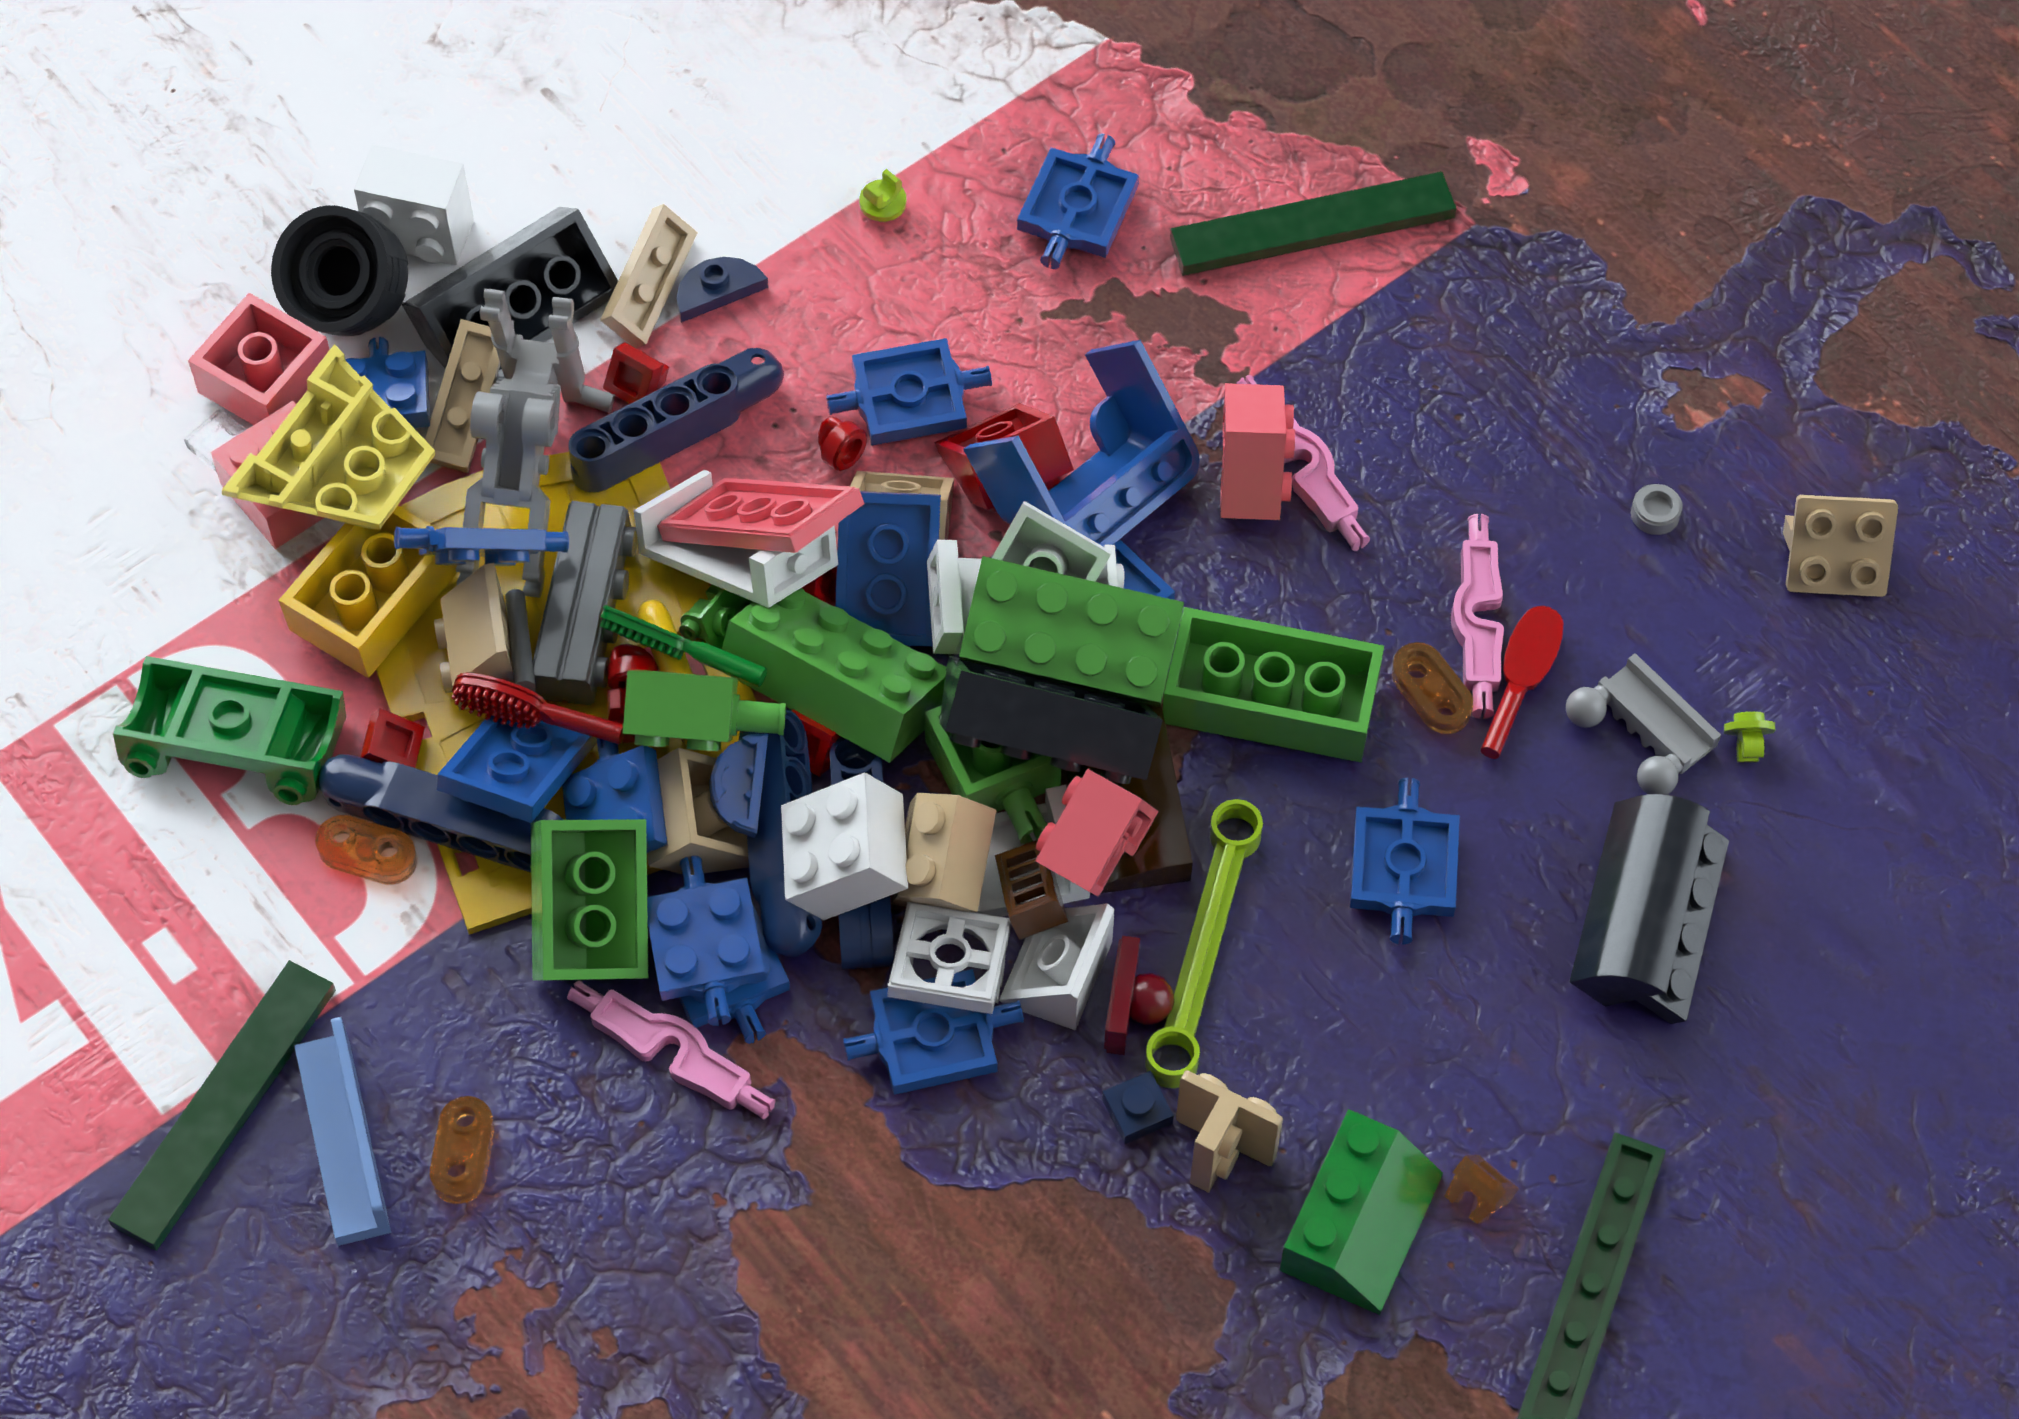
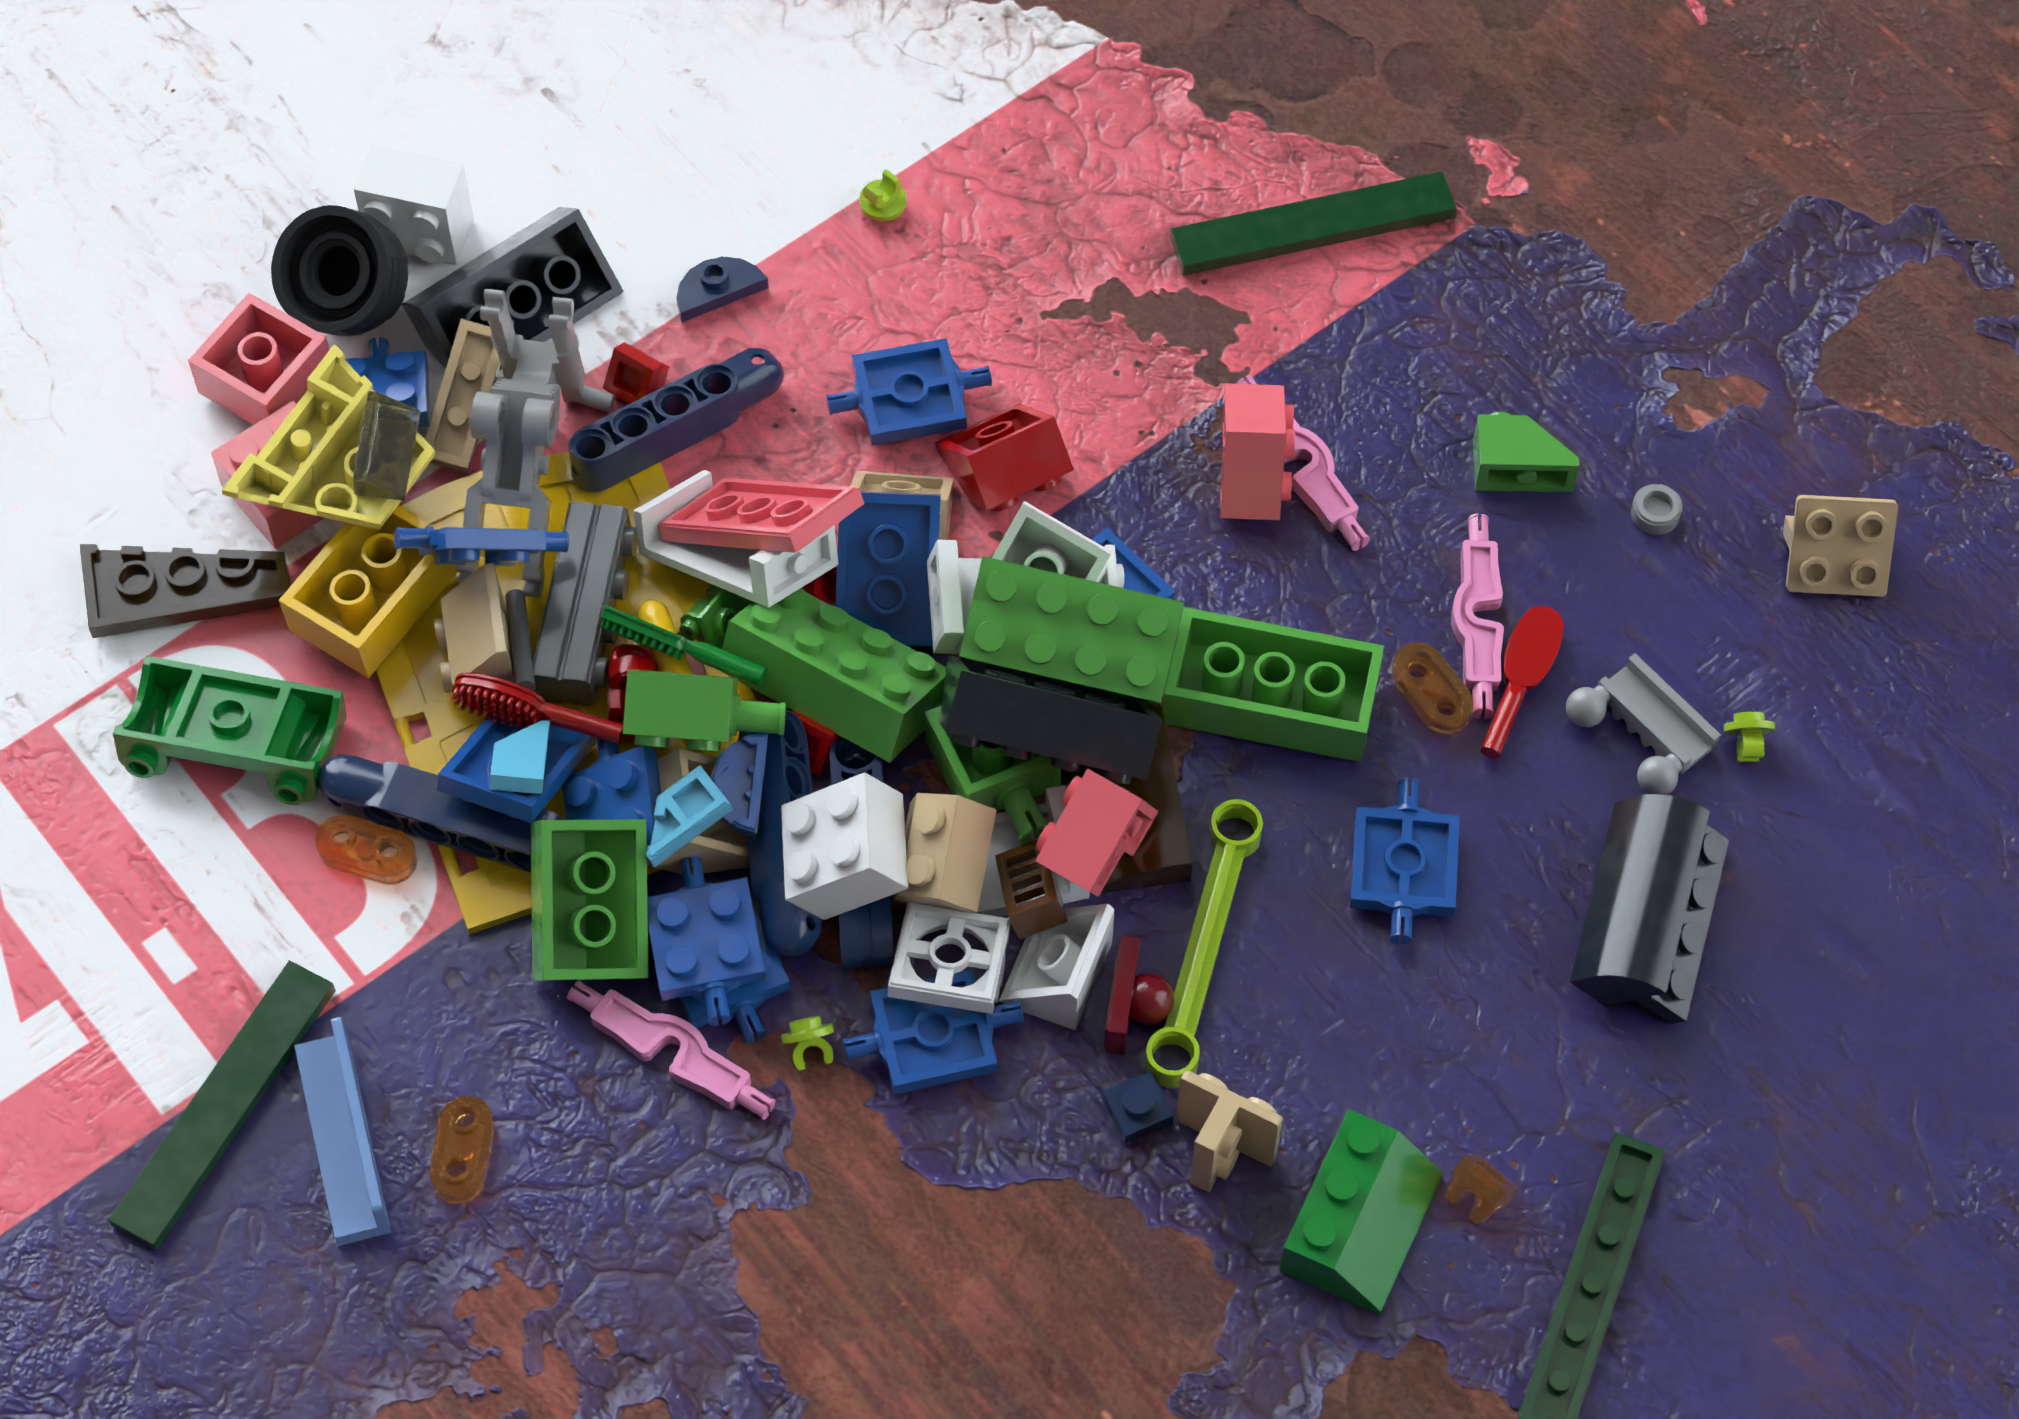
(158, 589): none -> wing
(212, 434): clear tile -> none
(385, 448): none -> clear smoke slope
(392, 739): red tile -> none
(521, 760): none -> medium azure tile
(649, 276): tan plate -> none
(685, 813): none -> medium azure tile
(808, 1033): none -> lime plate
(843, 444): red tile -> none
(1078, 202): blue plate -> none
(1139, 464): blue windscreen -> none
(1520, 456): none -> bright green slope

